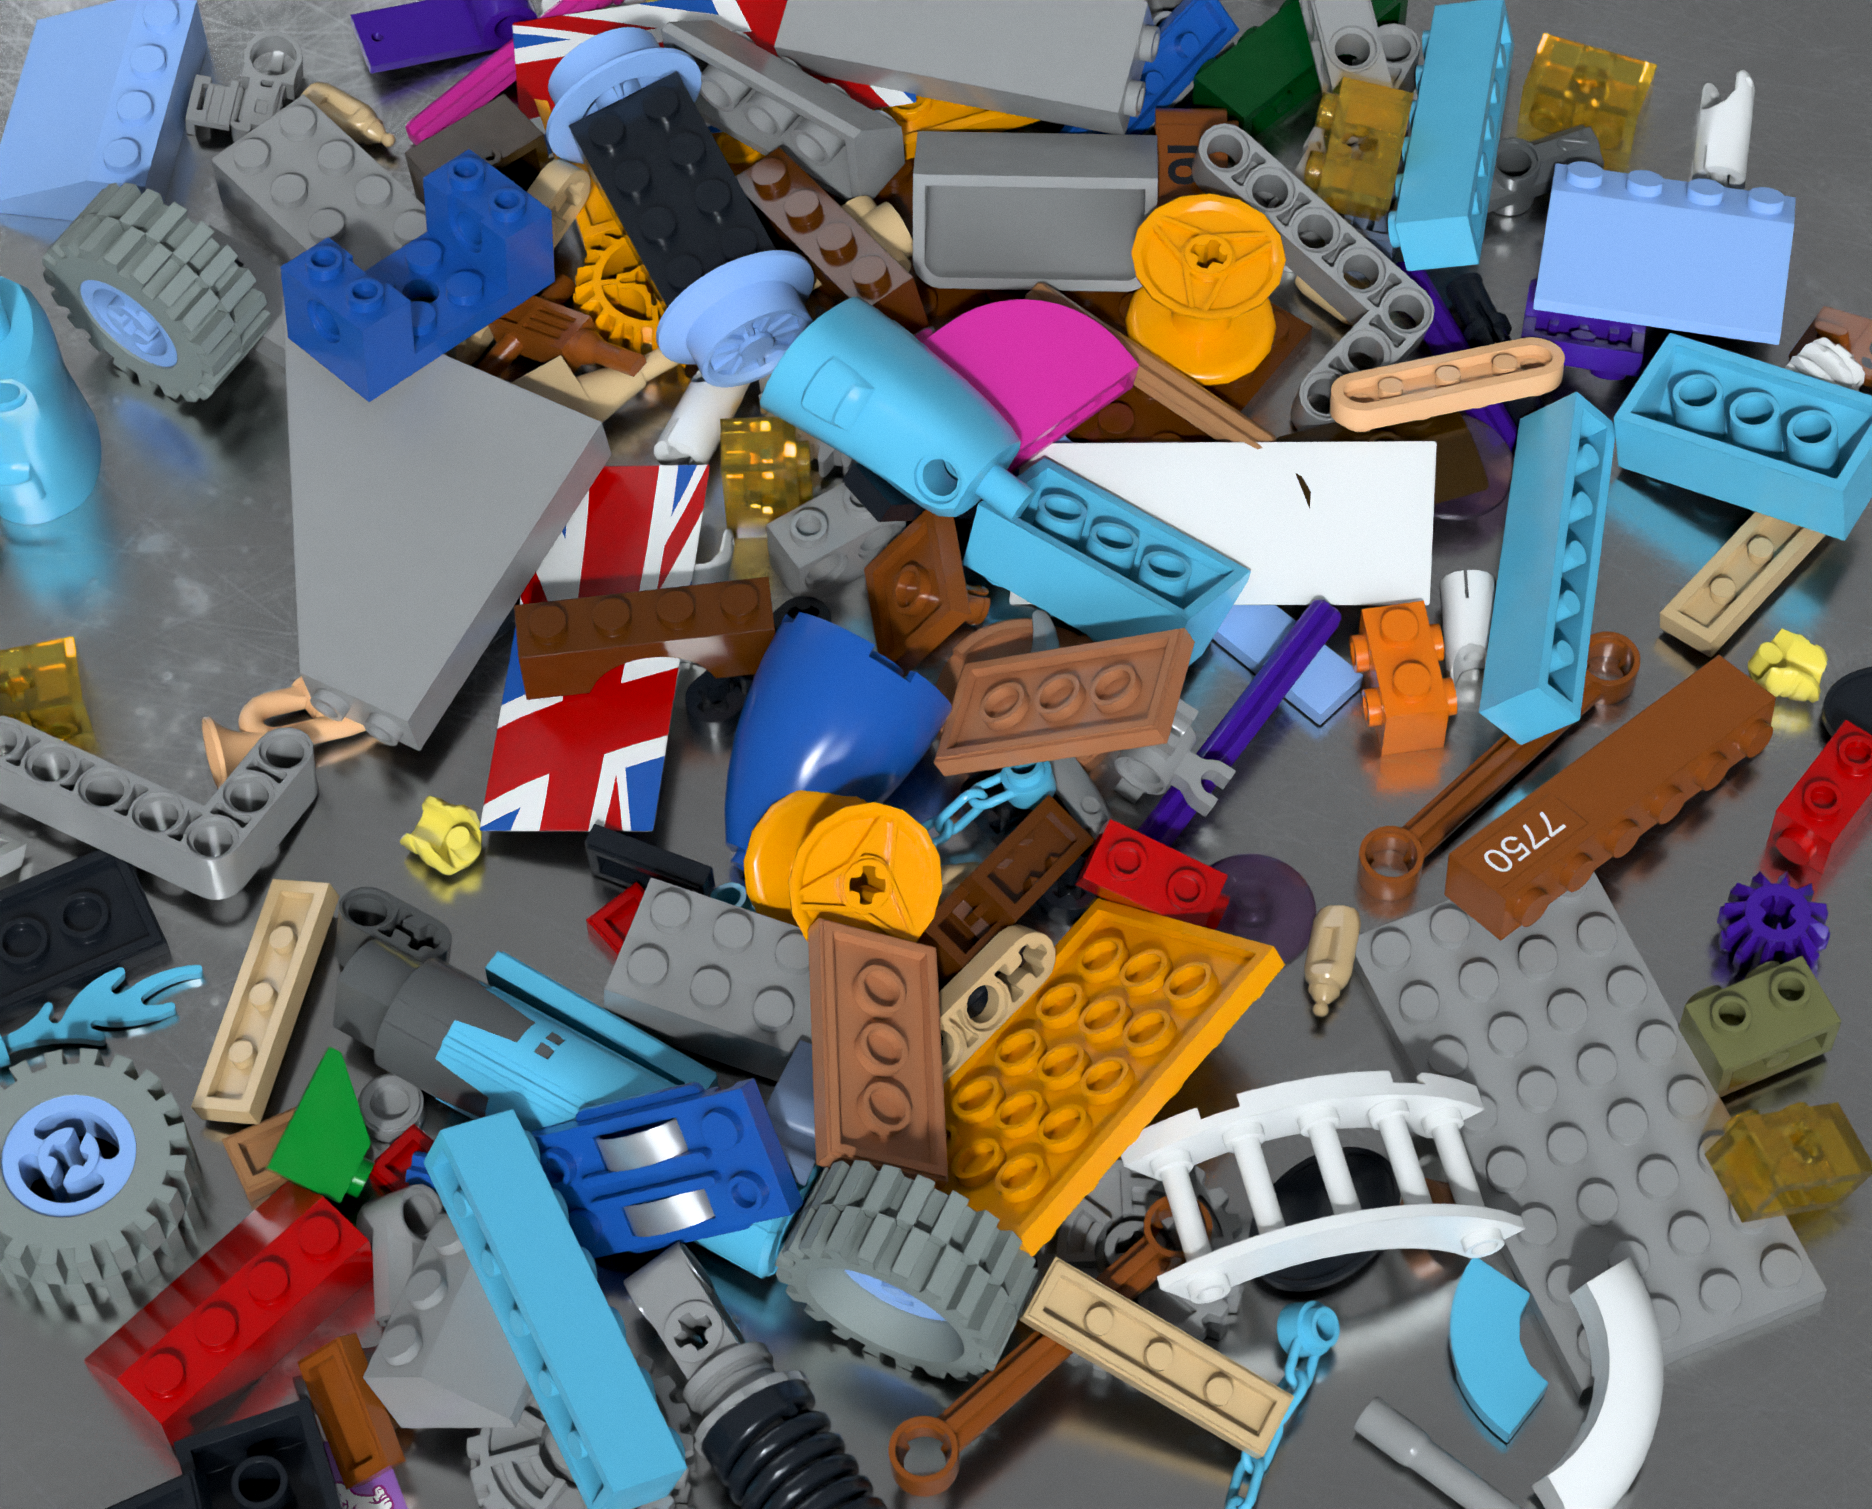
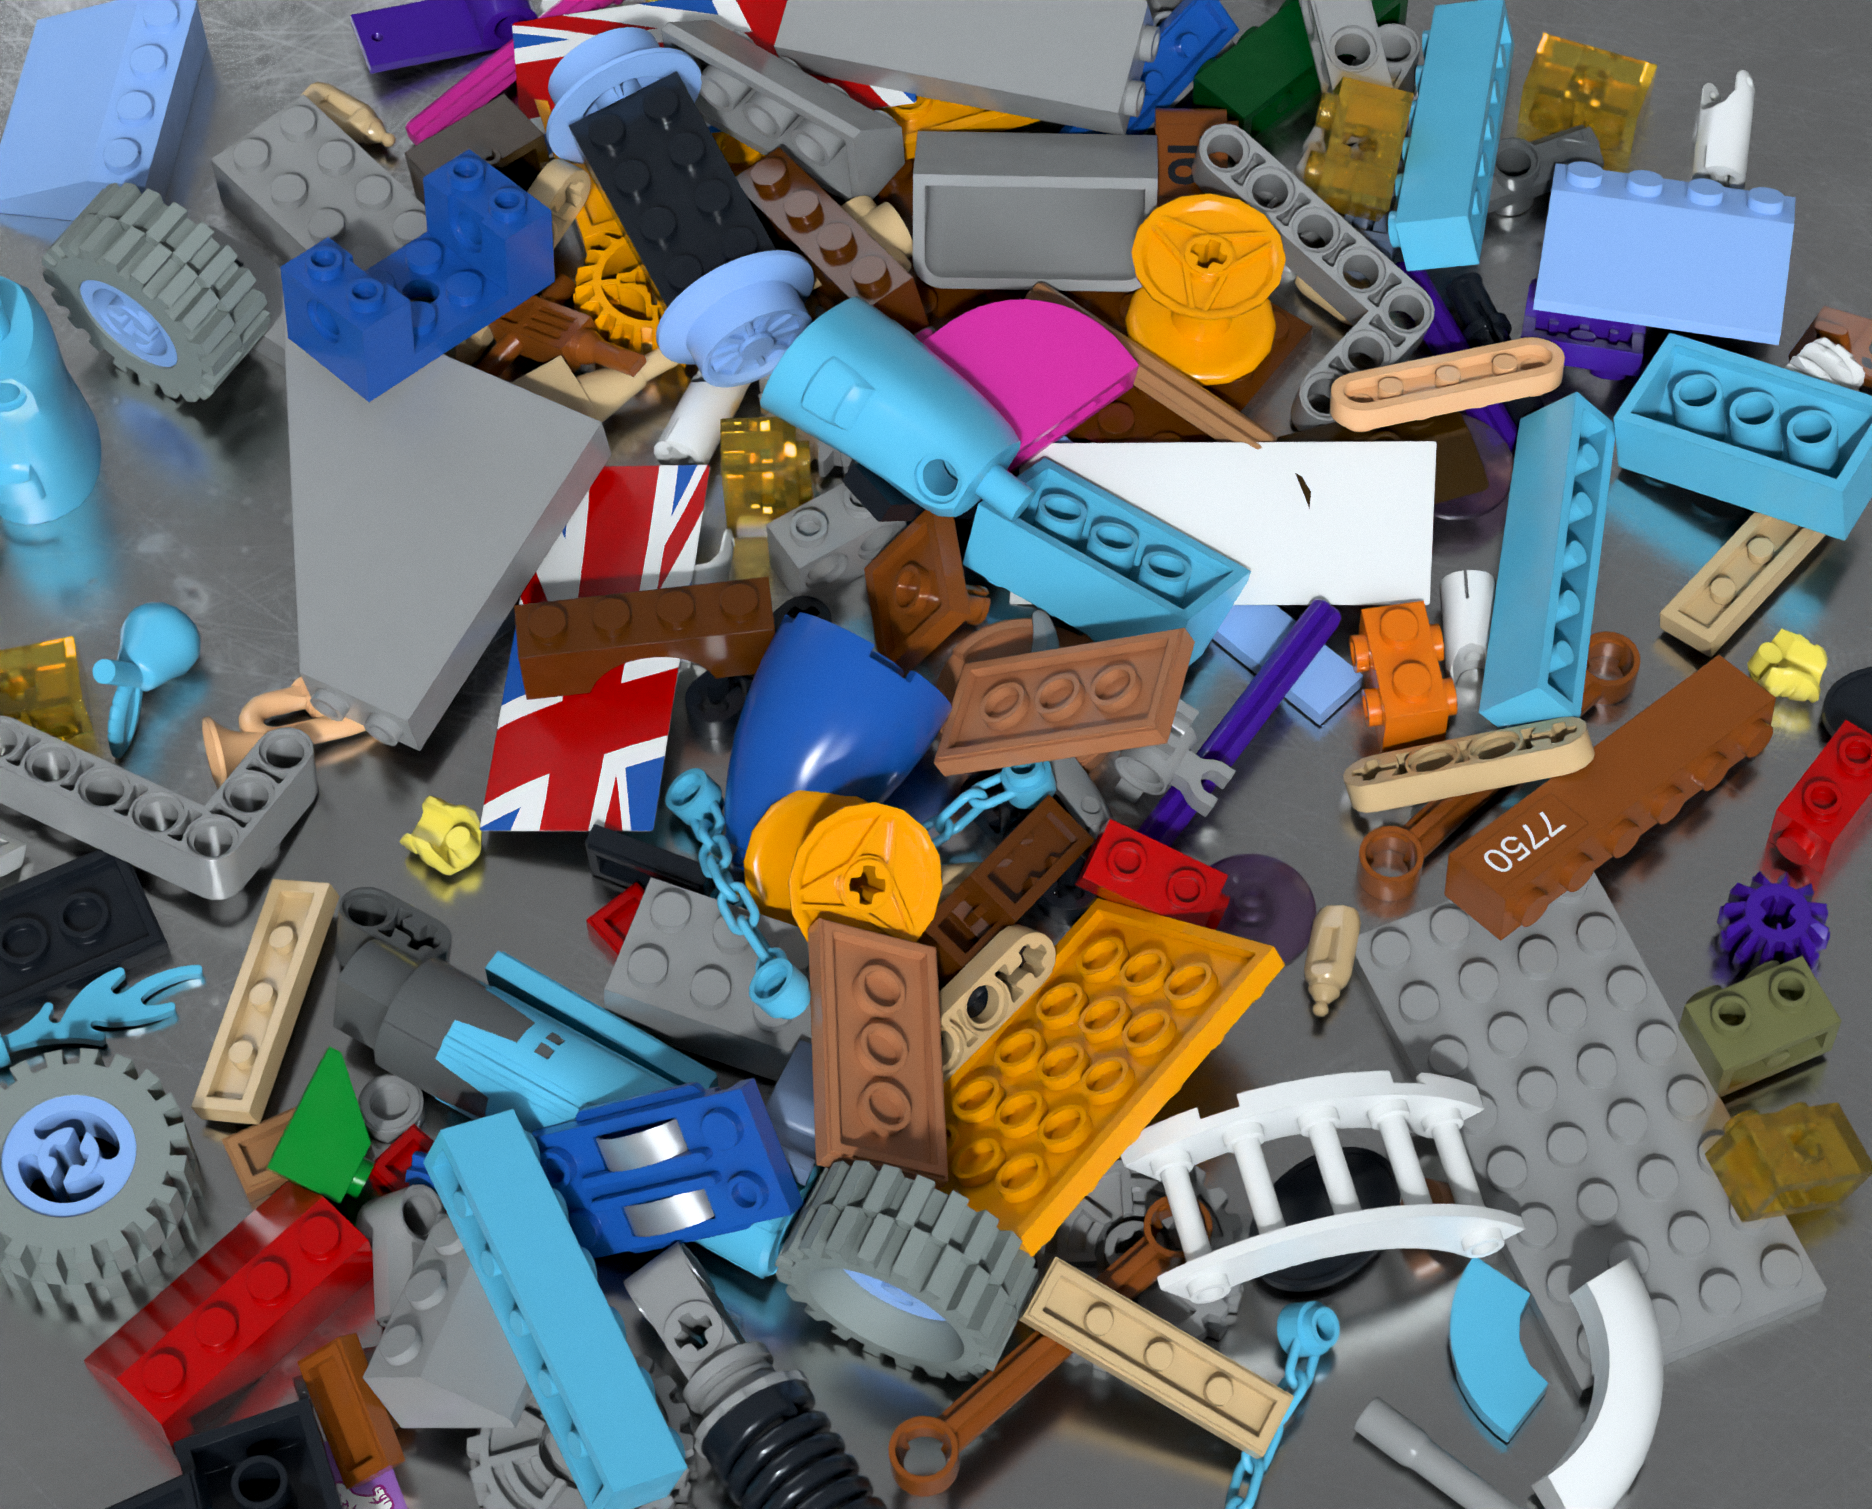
(154, 647): none -> medium azure piece
(260, 93): light grey piece -> none
(777, 984): none -> medium azure piece
(1469, 764): none -> tan beam

